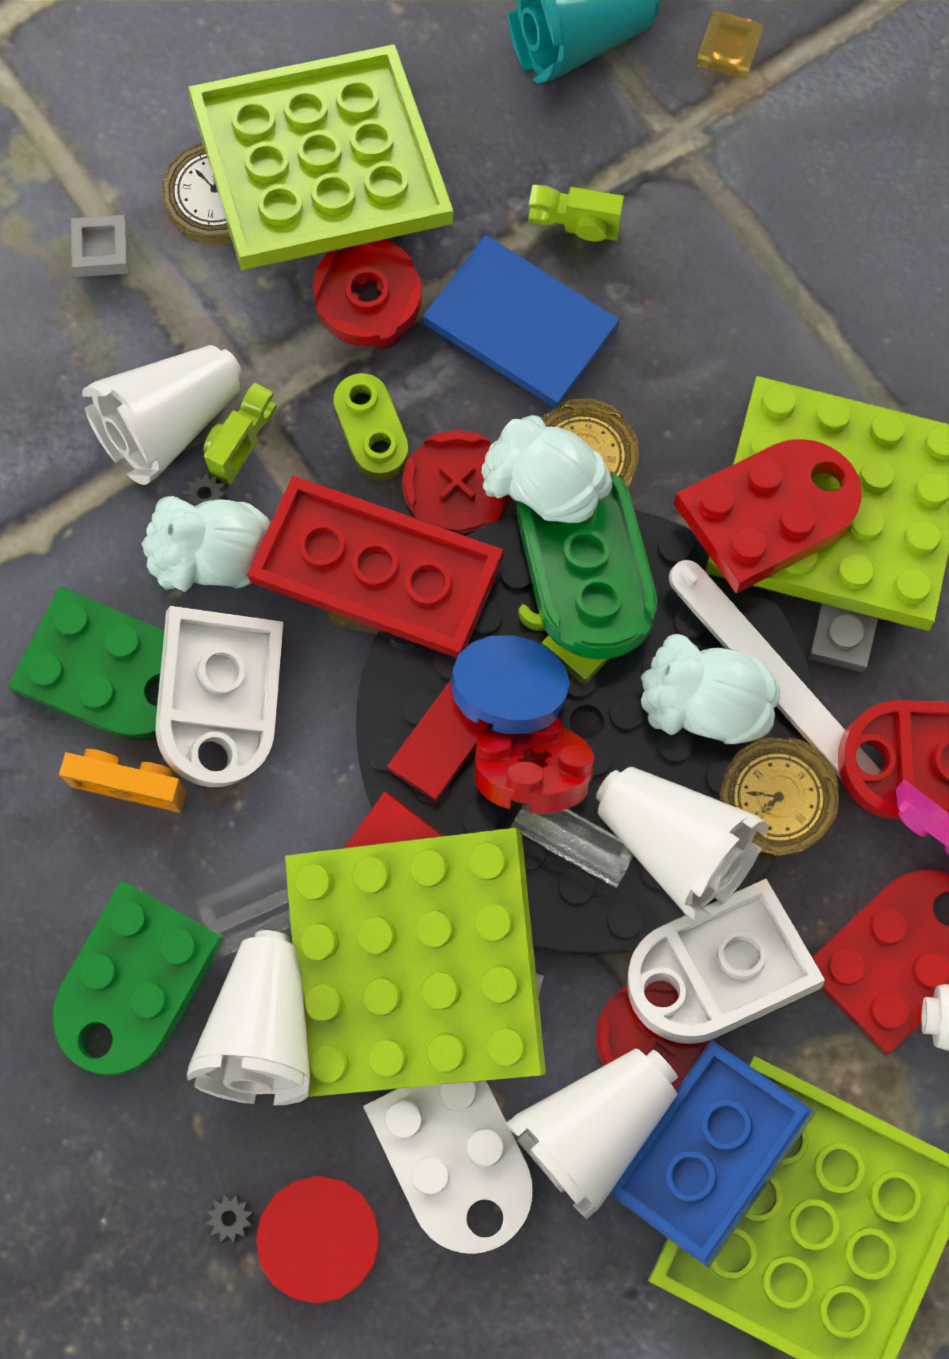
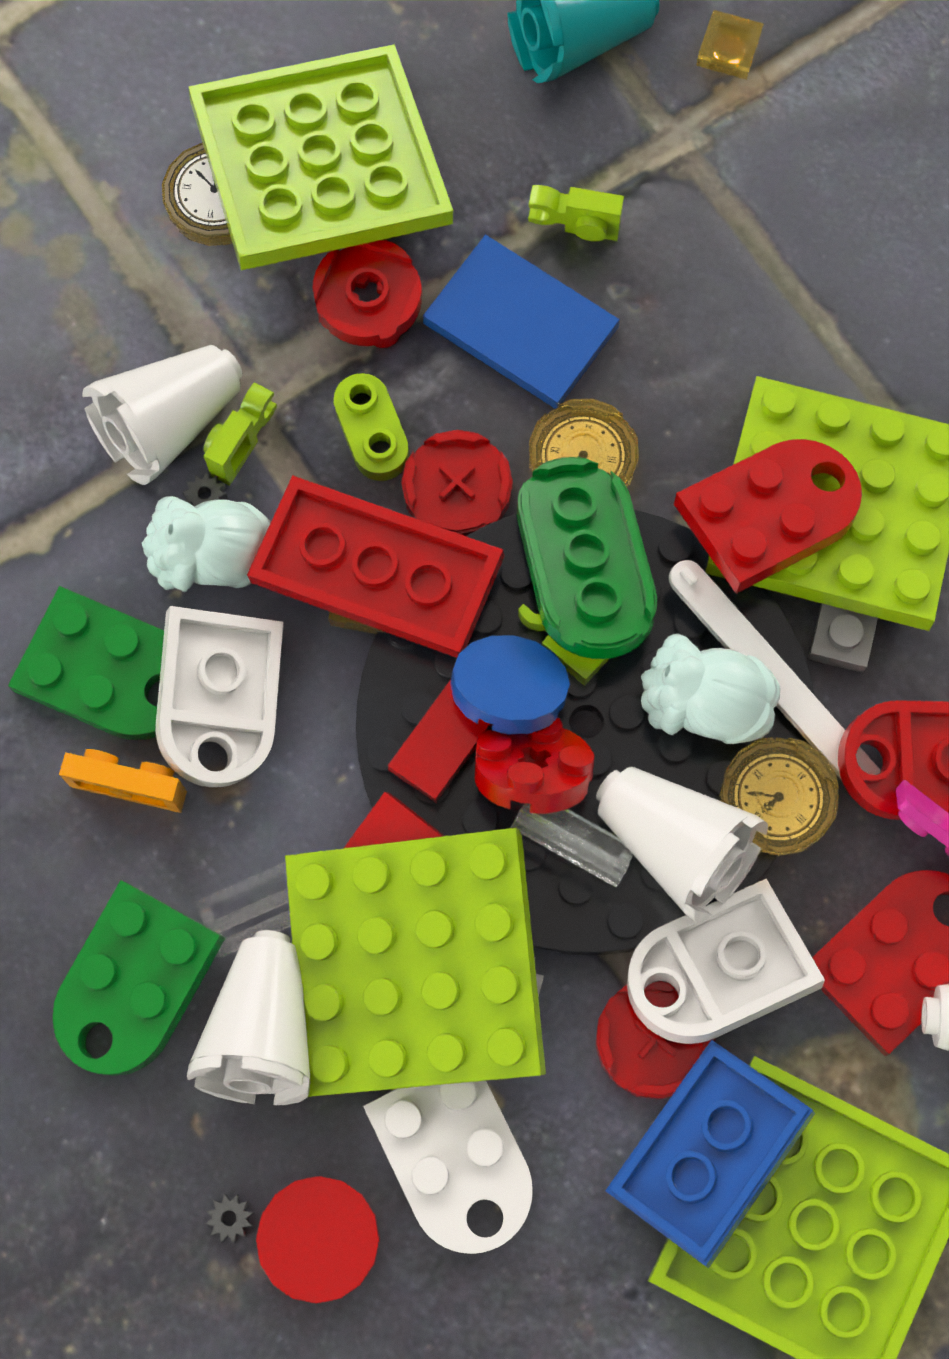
(100, 245): light grey plate -> none
(546, 470): light aqua hair -> none
(597, 1125): white cone -> none

